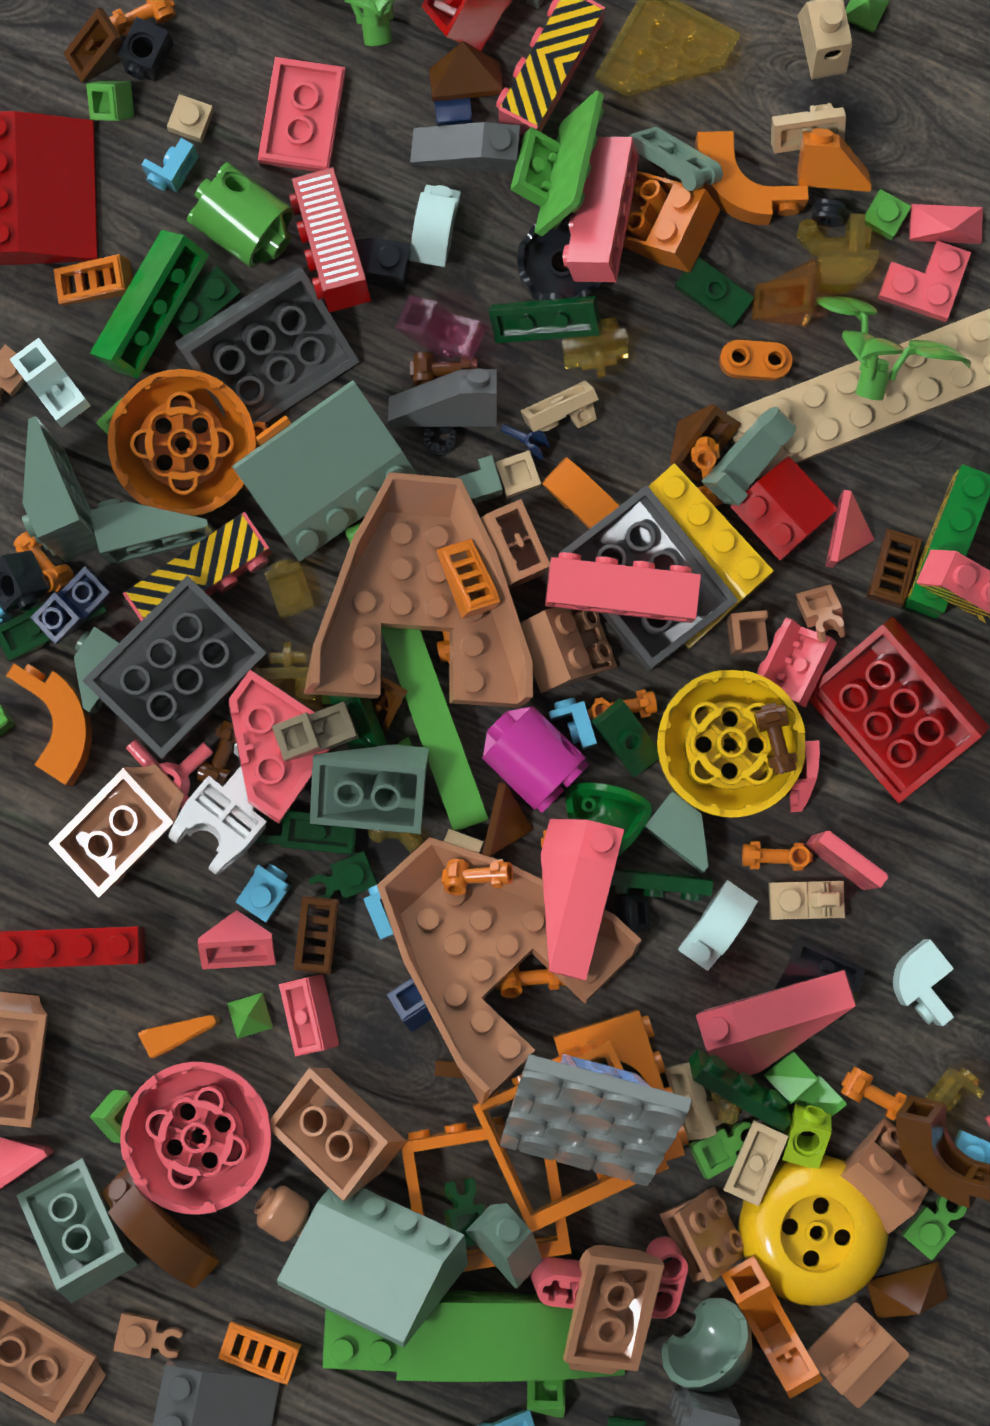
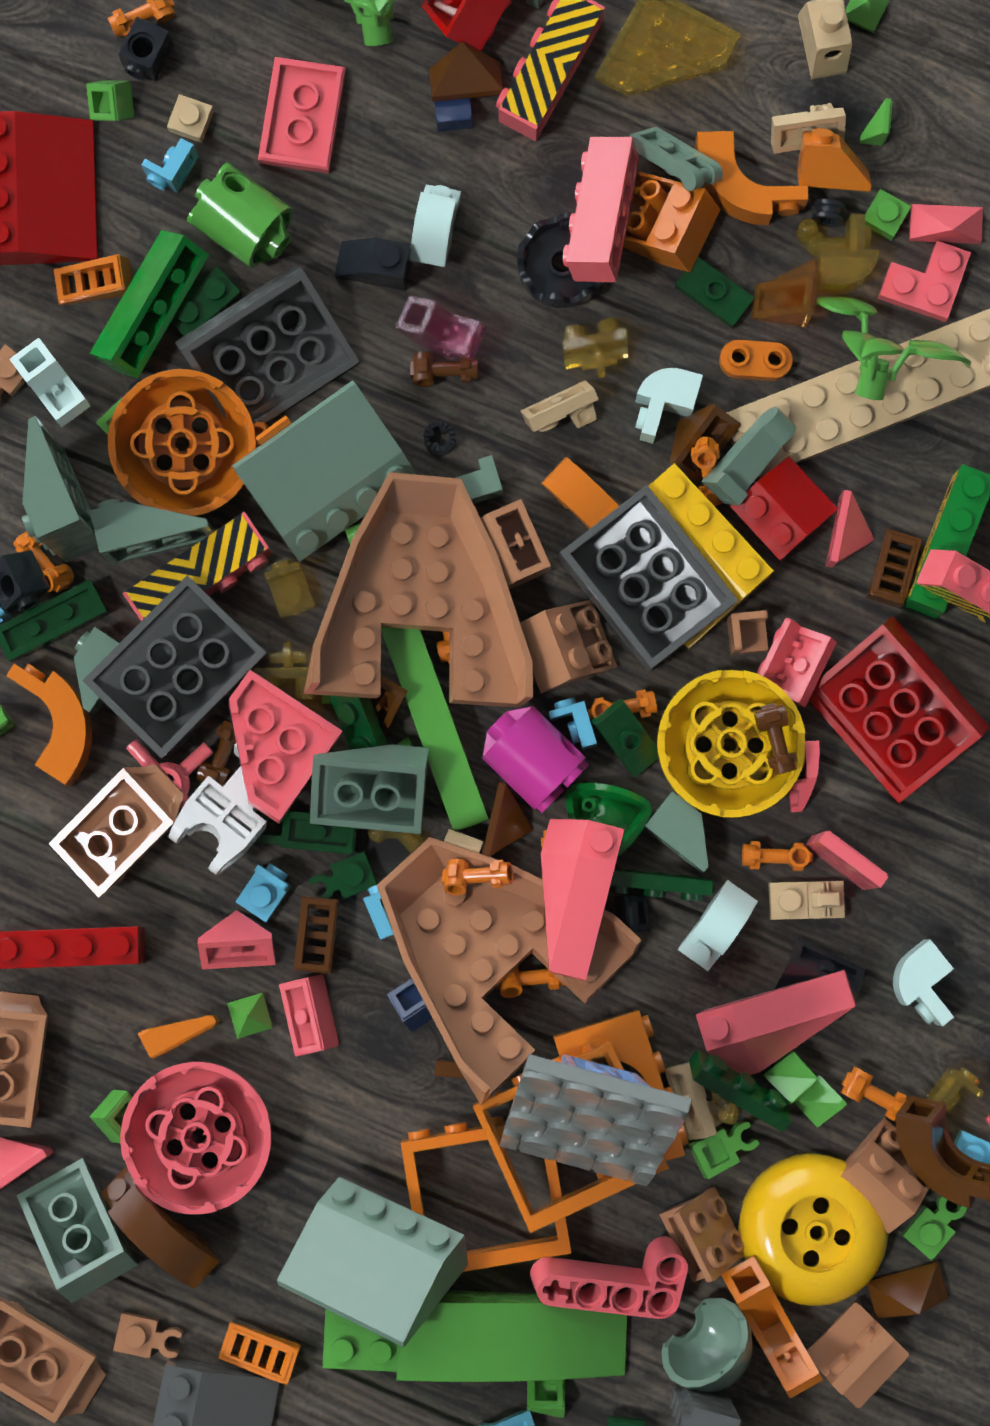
(72, 605): dark blue slope -> none
(94, 47): reddish brown slope -> none
(282, 1213): nougat head -> none
(315, 732): dark tan slope -> none
(330, 239): brick -> none
(335, 1132): nougat slope -> none
(452, 400): dark grey slope -> none
(460, 593): orange slope -> none
(464, 1210): dark green plate -> none
(467, 147): dark grey slope -> none
(506, 1242): sand green slope -> none
(518, 474): tan plate -> none
(532, 440): dark blue hand -> none
(545, 319): dark green plate -> none
(555, 171): bright green bracket -> none
(612, 1309): nougat slope -> none
(623, 589): coral brick -> none
(666, 390): none -> light aqua brick
(755, 1163): tan hinge -> none
(807, 1150): lime brick -> none
(821, 609): nougat plate -> none
(879, 126): none -> bright green slope

